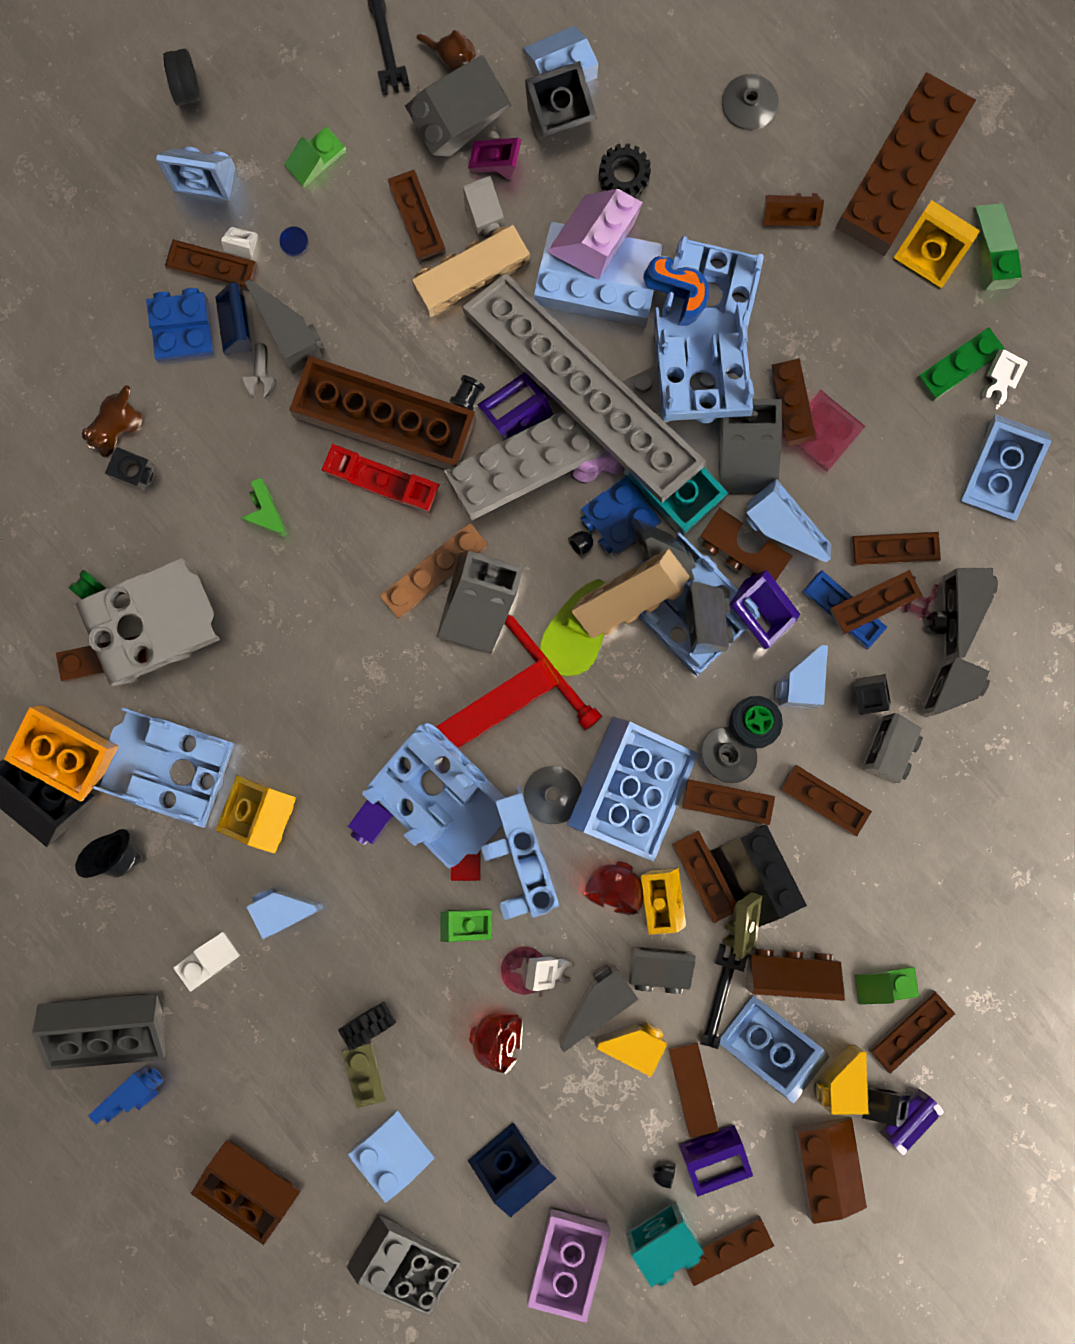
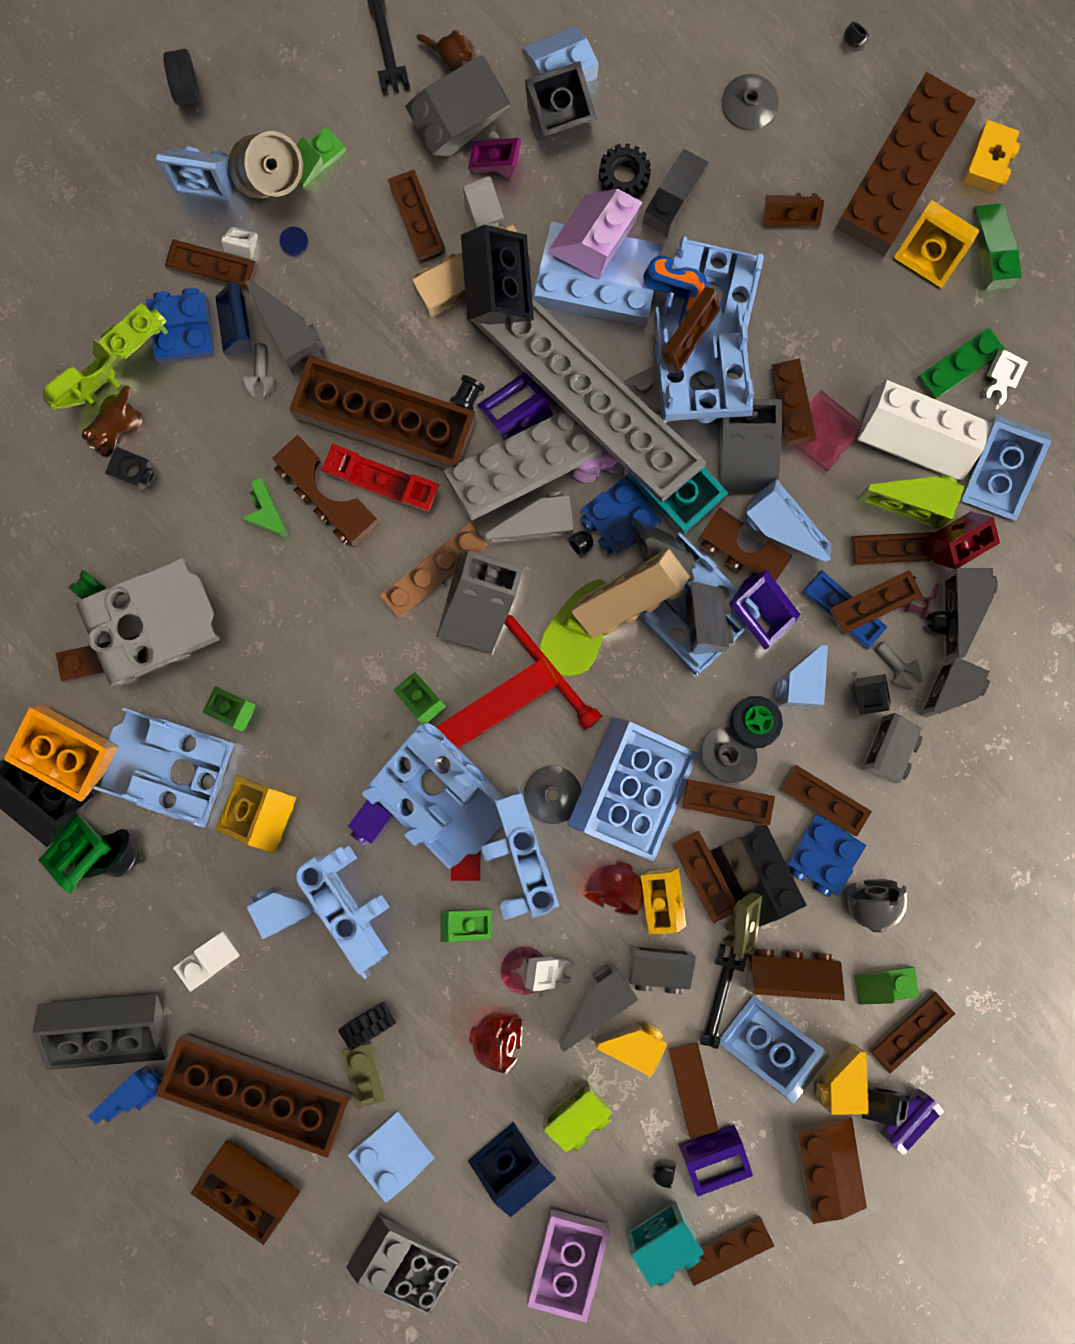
(69, 849): none -> green plate
(122, 340): none -> lime piece
(229, 708): none -> bright green slope
(254, 1095): none -> reddish brown brick
(265, 165): none -> wheel
(339, 910): none -> light blue piece
(349, 517): none -> reddish brown arch
(419, 698): none -> bright green slope
(496, 276): none -> black slope
(541, 519): none -> light grey slope
(577, 1118): none -> lime slope
(674, 192): none -> black slope
(691, 330): none -> reddish brown tile
(825, 856): none -> blue plate
(855, 35): none -> black hinge
(877, 904): none -> dark grey cylinder
(899, 667): none -> light grey bar
(920, 499): none -> lime slope
(923, 430): none -> white slope
(963, 540): none -> dark red brick
(992, 141): none -> yellow brick

